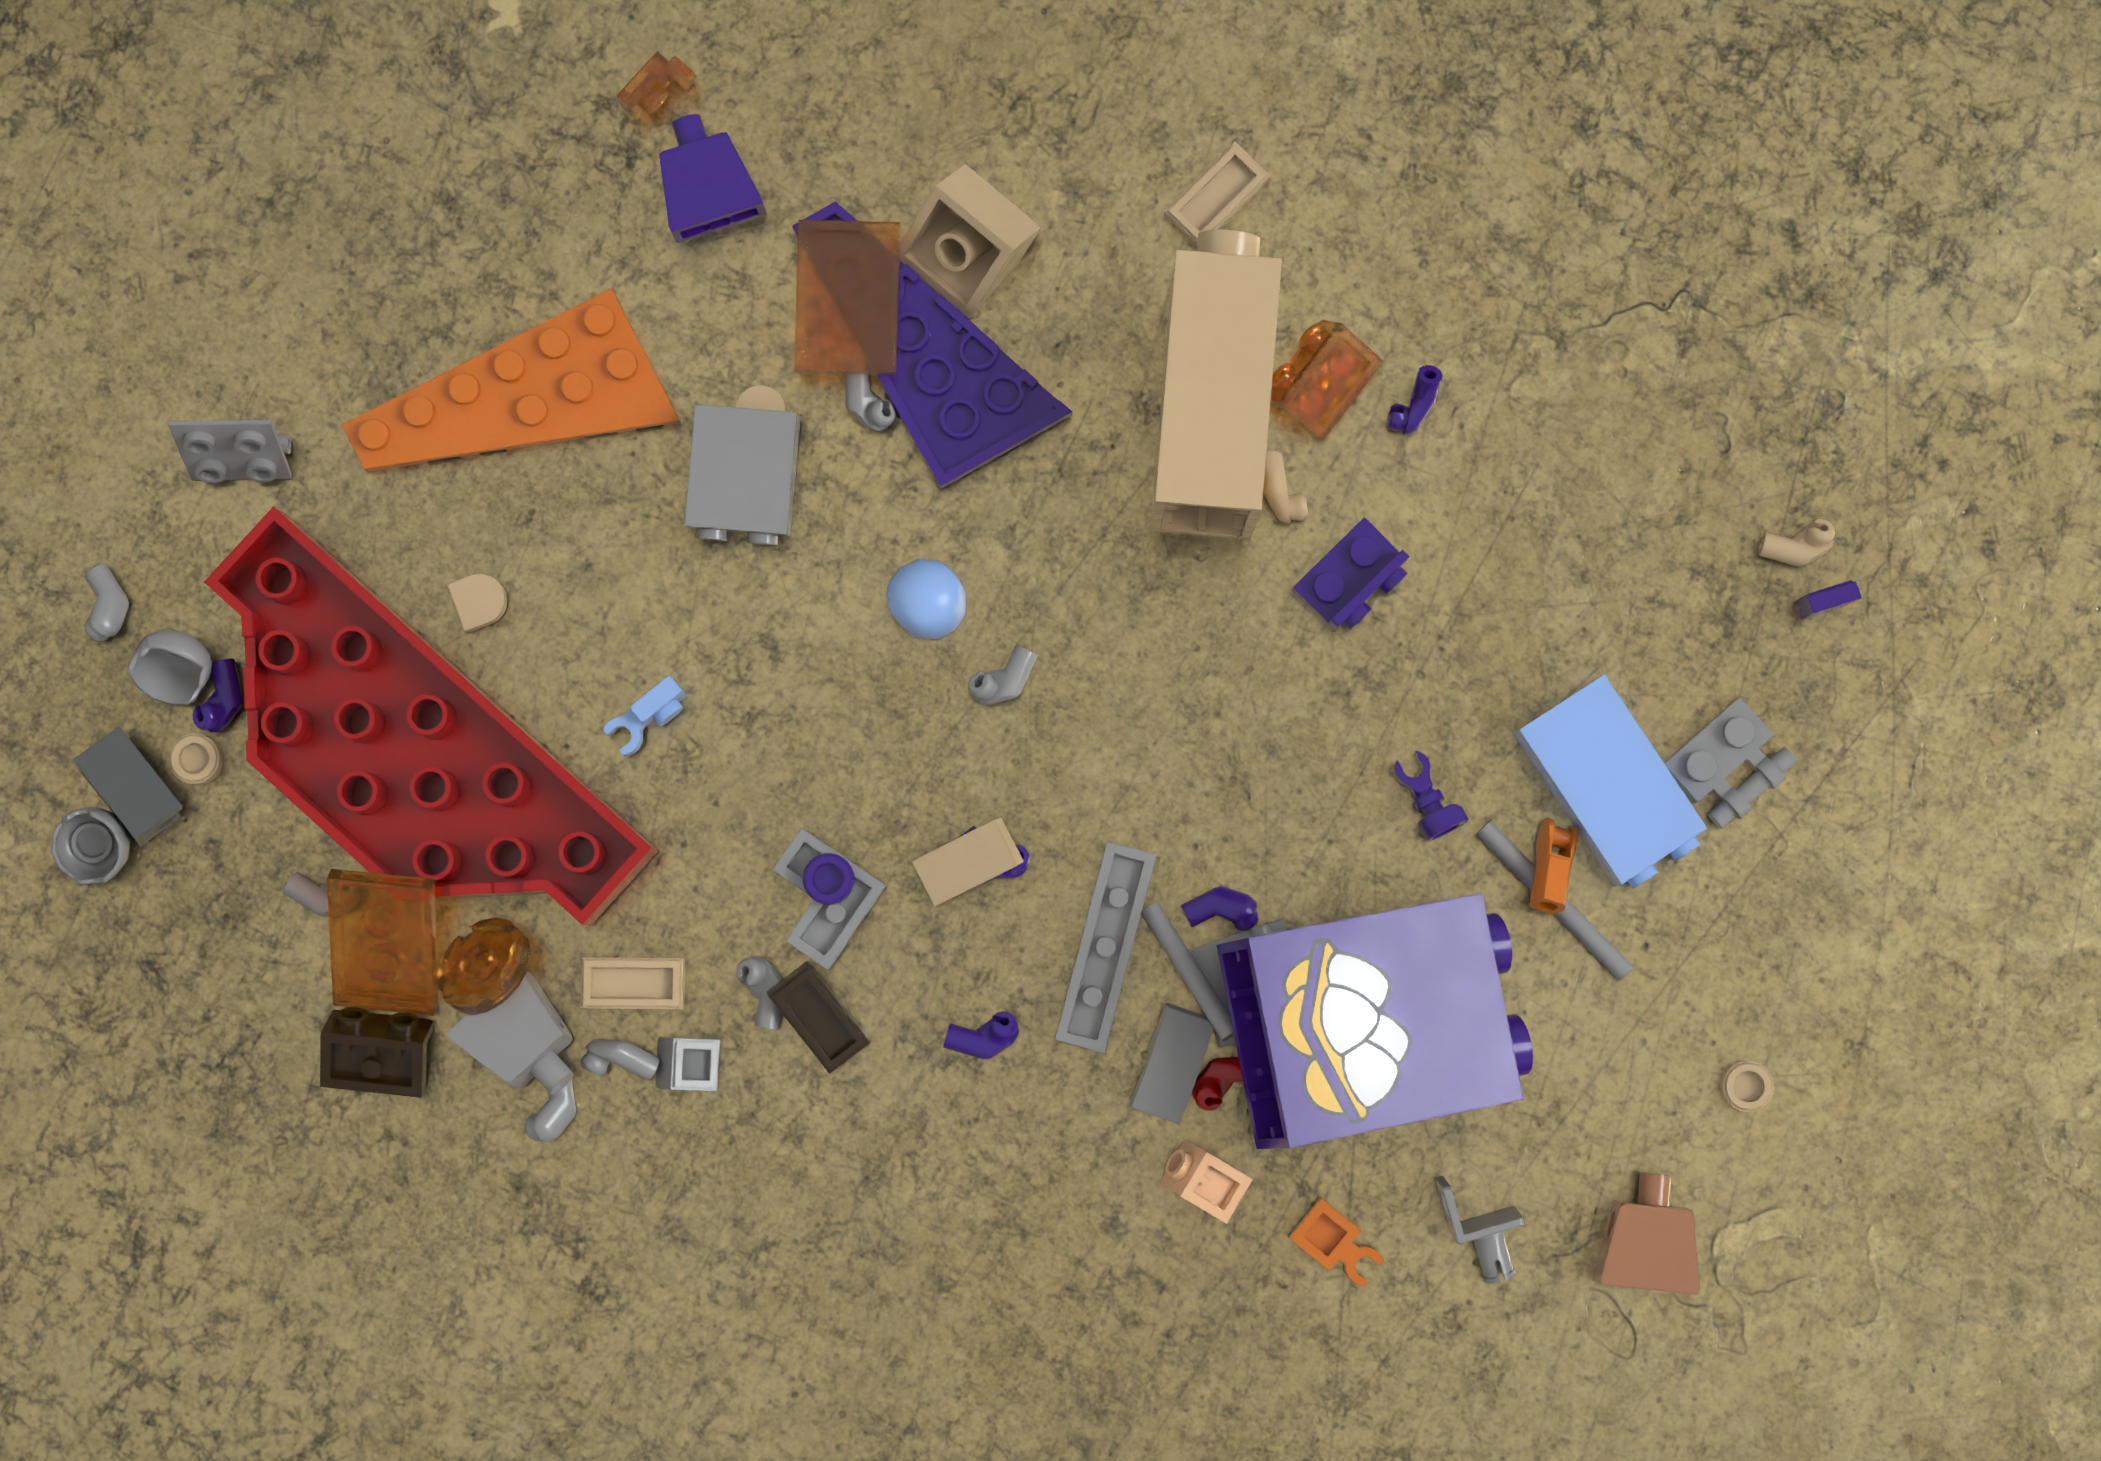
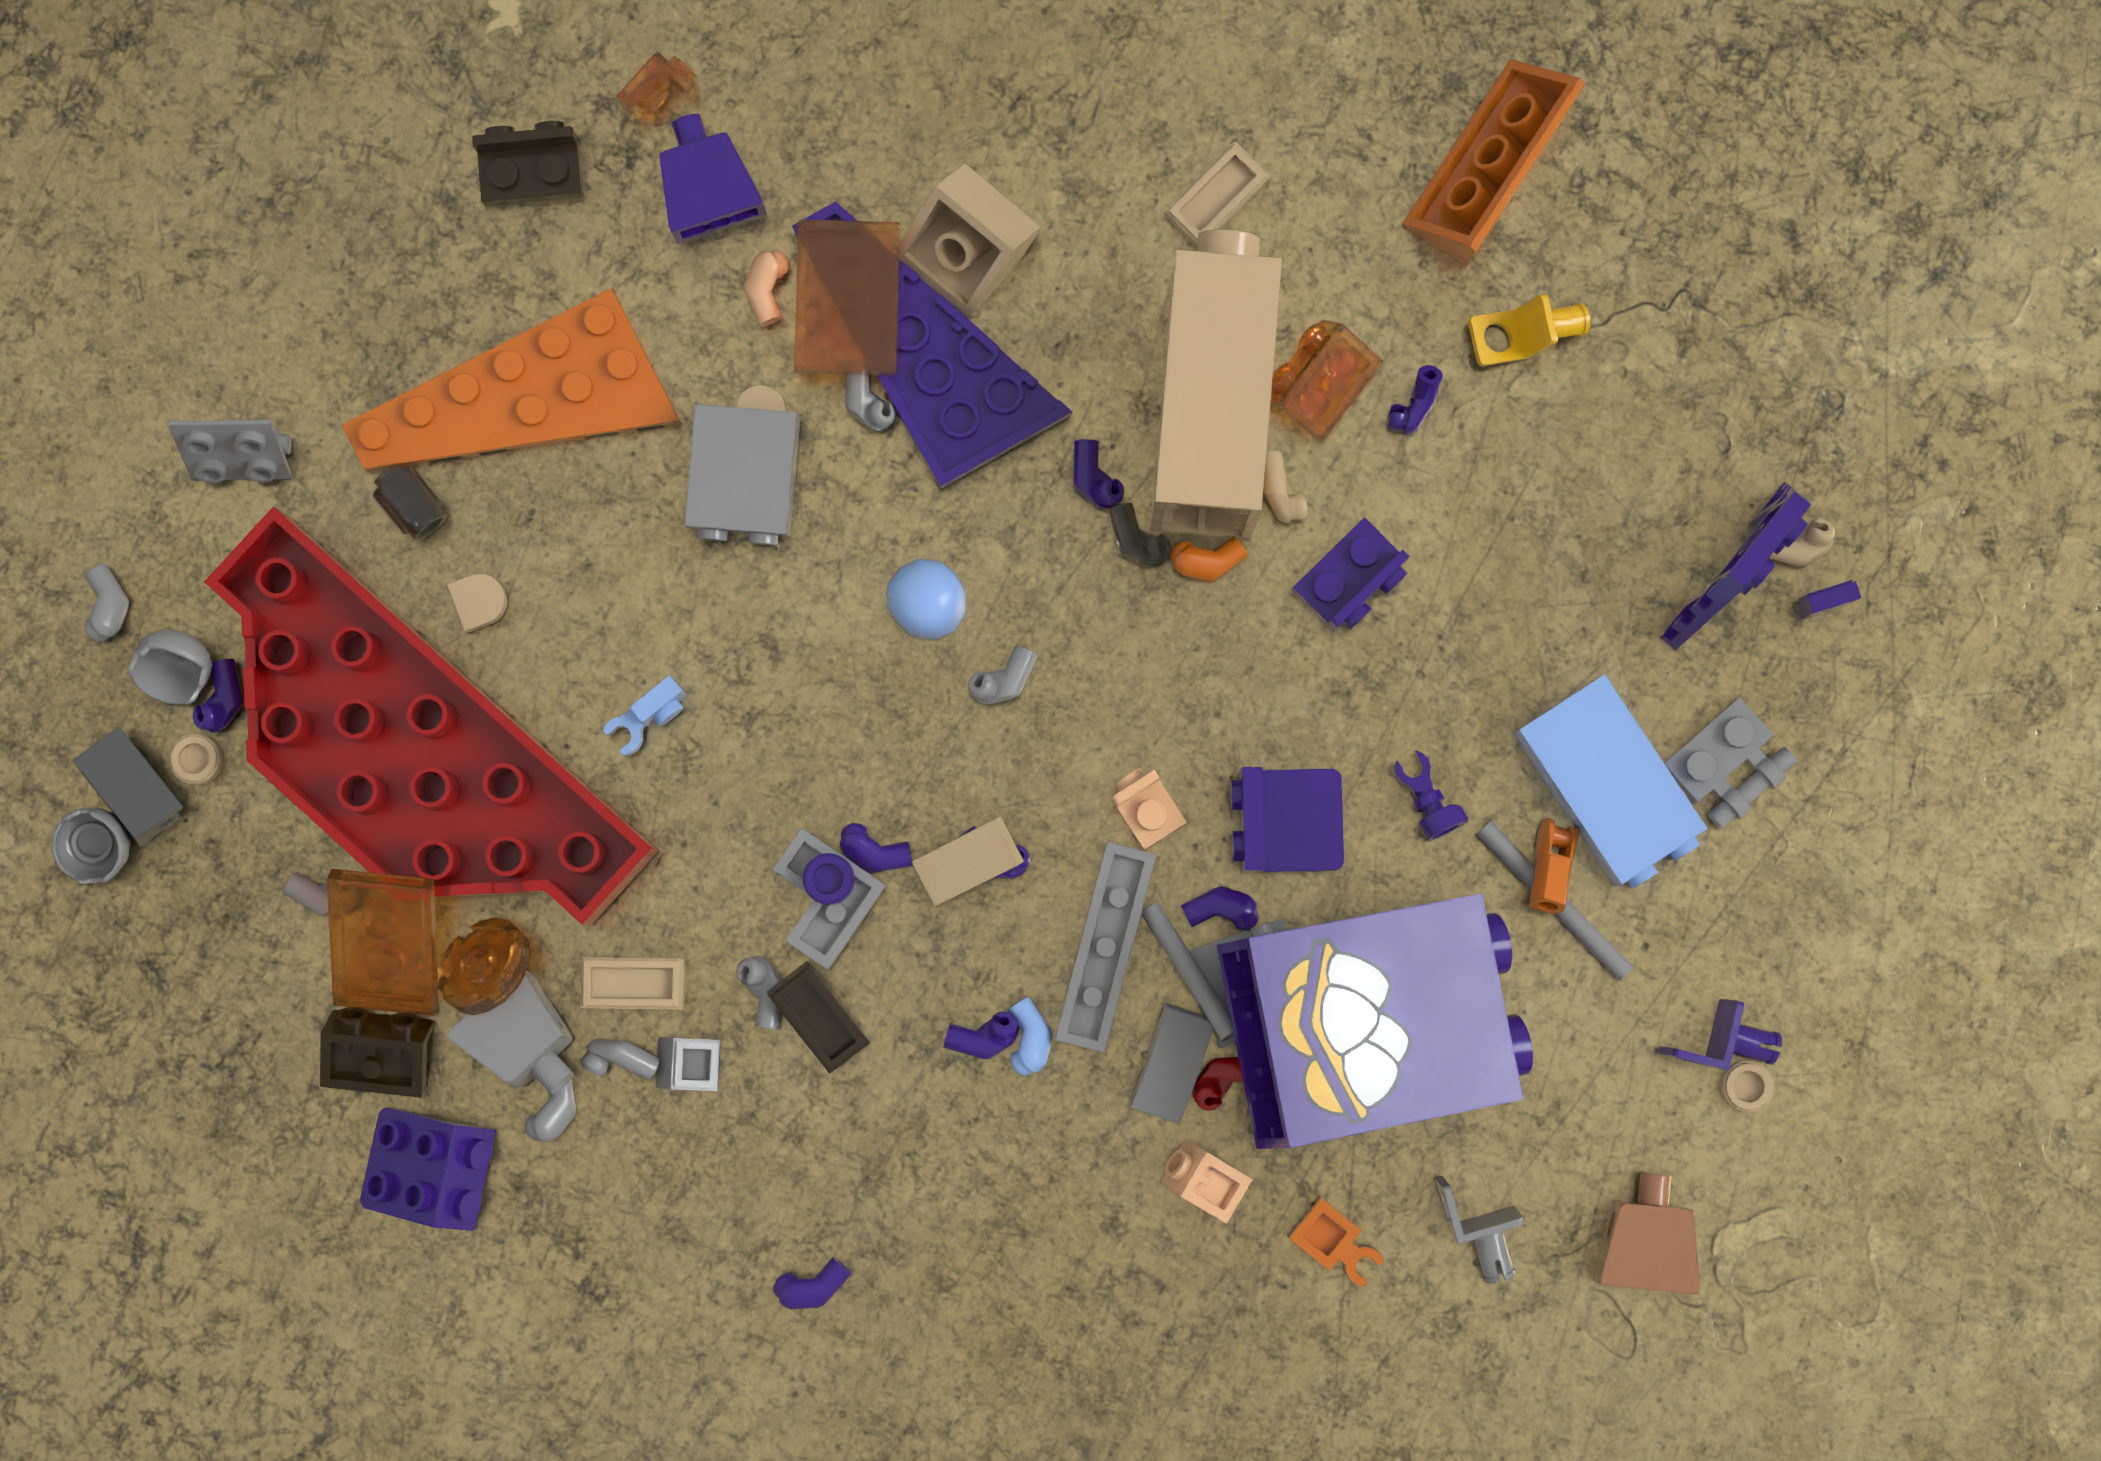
(408, 501): none -> clear smoke brick
(427, 1170): none -> dark purple bracket
(528, 164): none -> dark brown bracket
(759, 284): none -> light nougat arm
(811, 1292): none -> dark purple arm
(870, 855): none -> dark purple arm
(1035, 1039): none -> light blue arm
(1090, 479): none -> dark purple arm
(1135, 542): none -> clear smoke arm
(1147, 807): none -> light nougat bracket
(1204, 563): none -> orange arm
(1288, 820): none -> dark purple bracket
(1492, 158): none -> orange slope
(1529, 329): none -> yellow bracket
(1731, 1038): none -> dark purple bracket
(1777, 527): none -> dark purple wing

